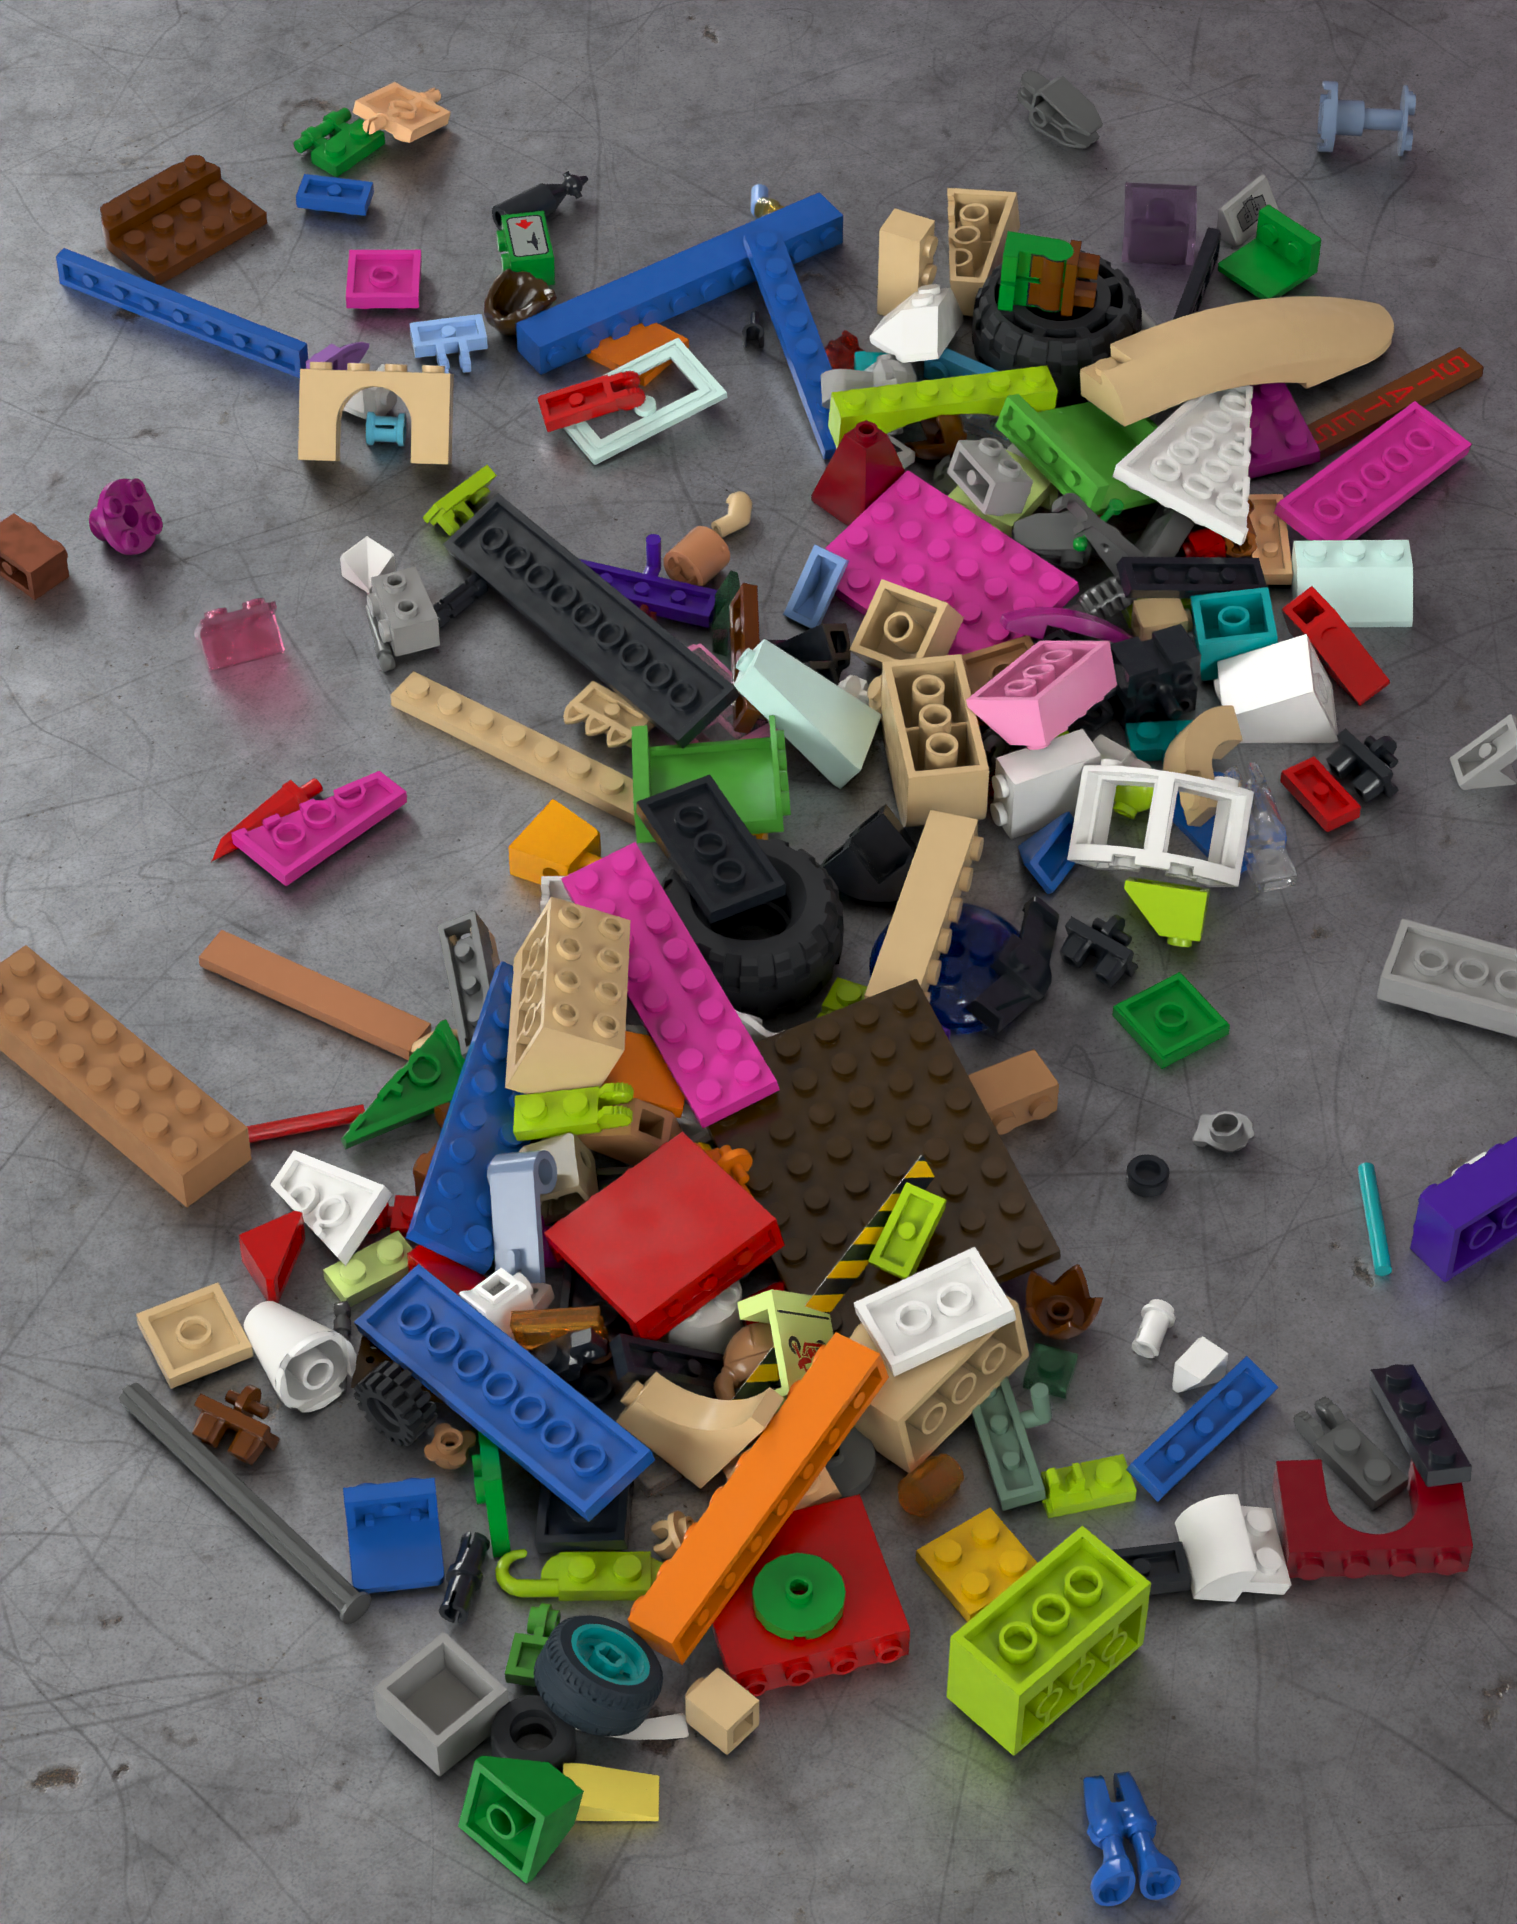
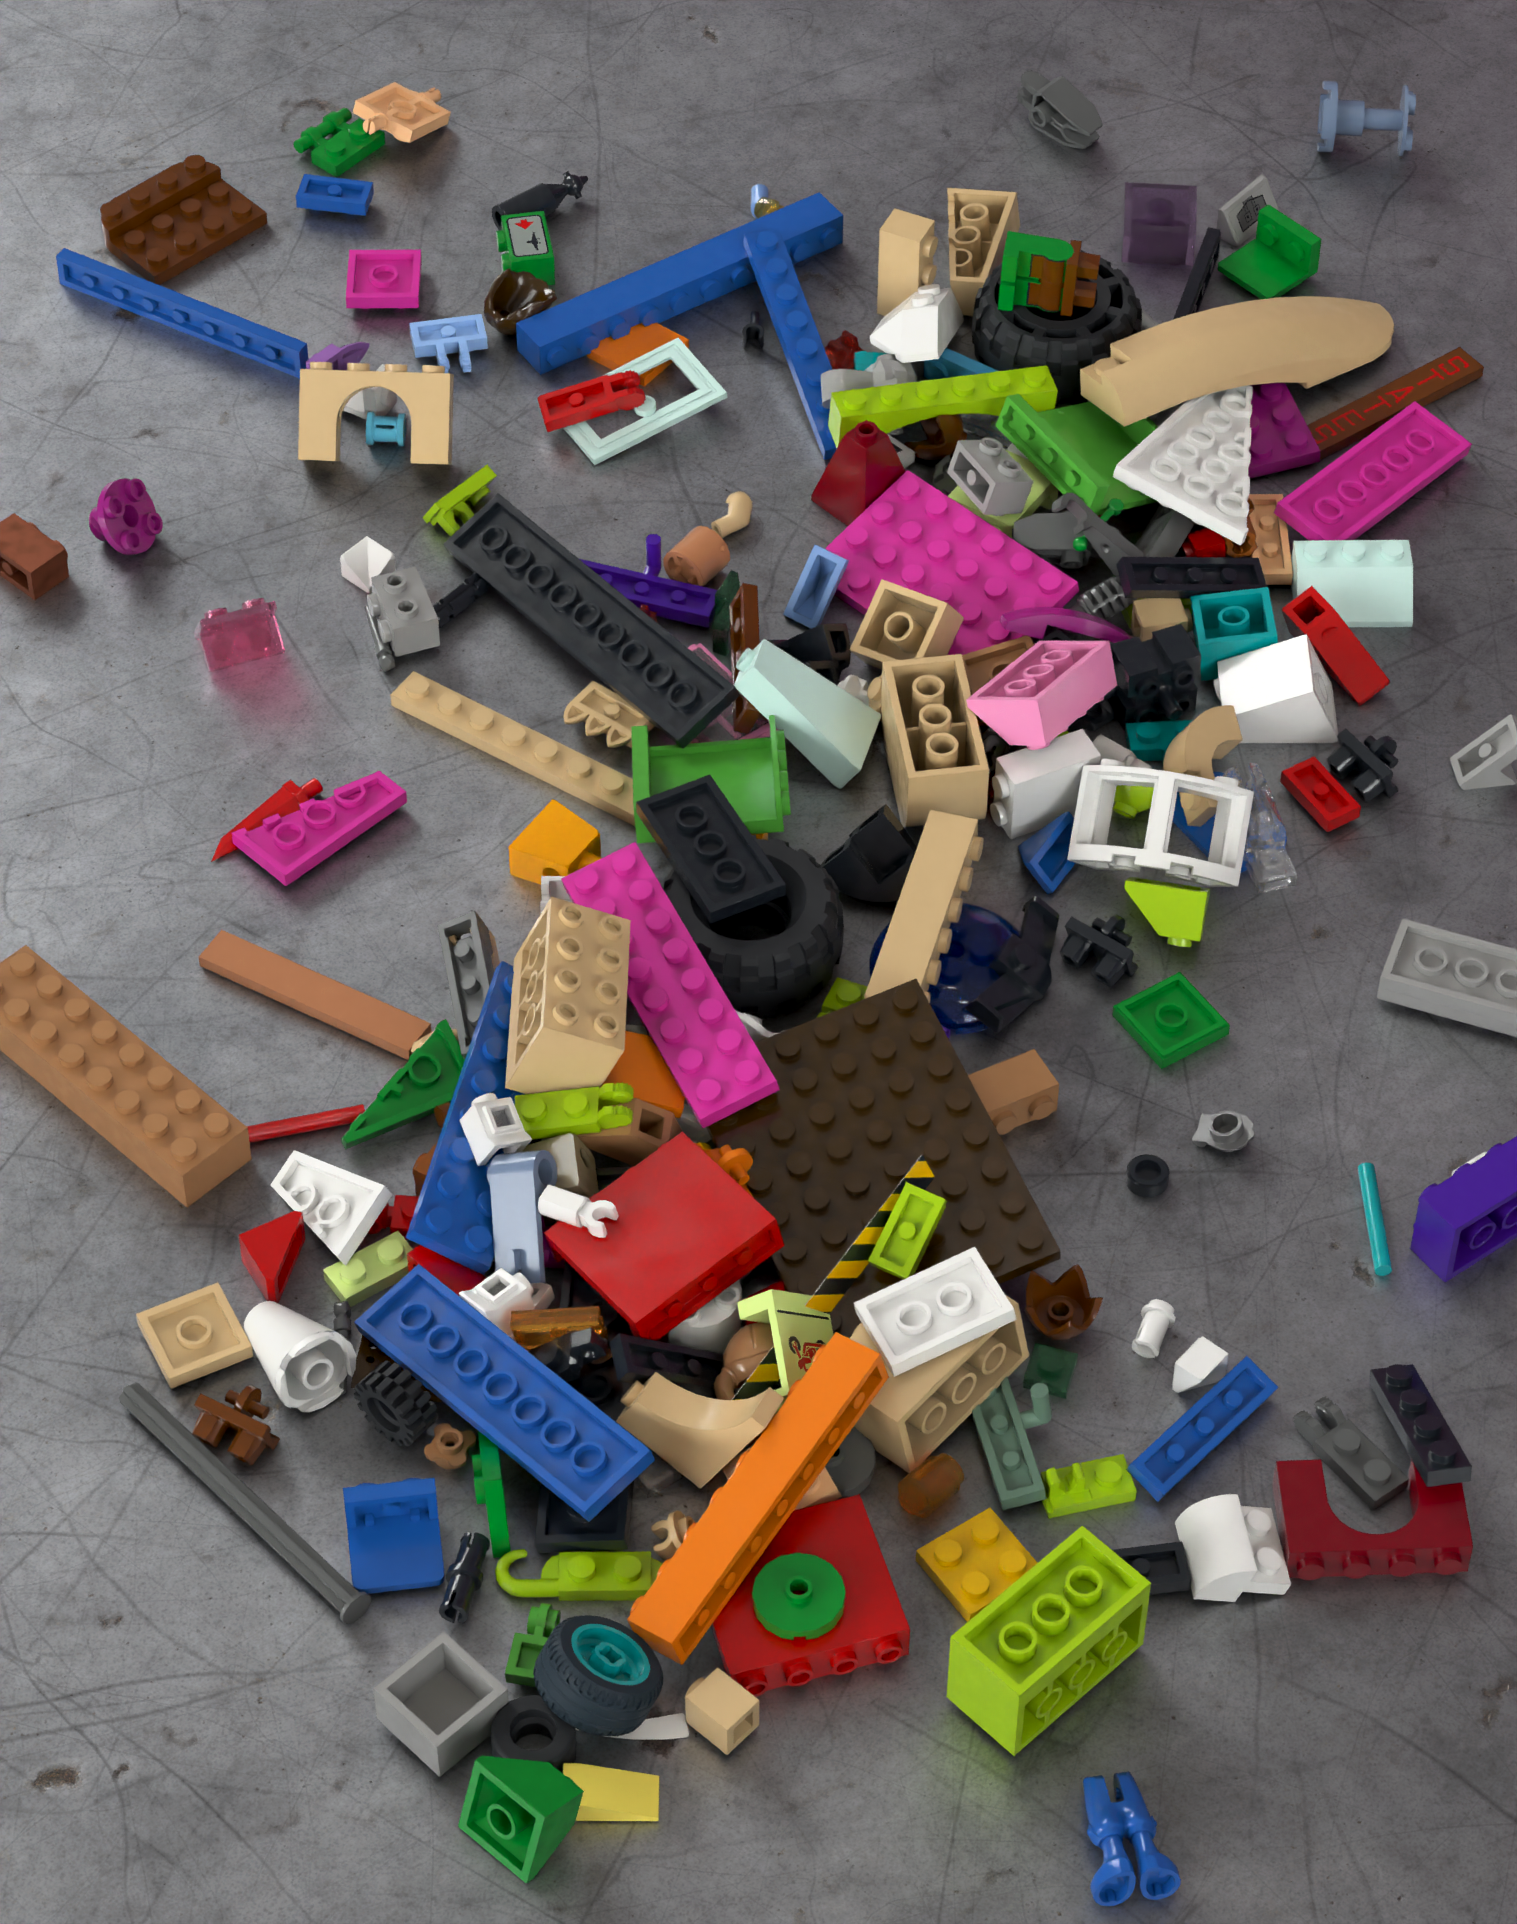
(493, 1126): none -> white window
(576, 1209): none -> white bar

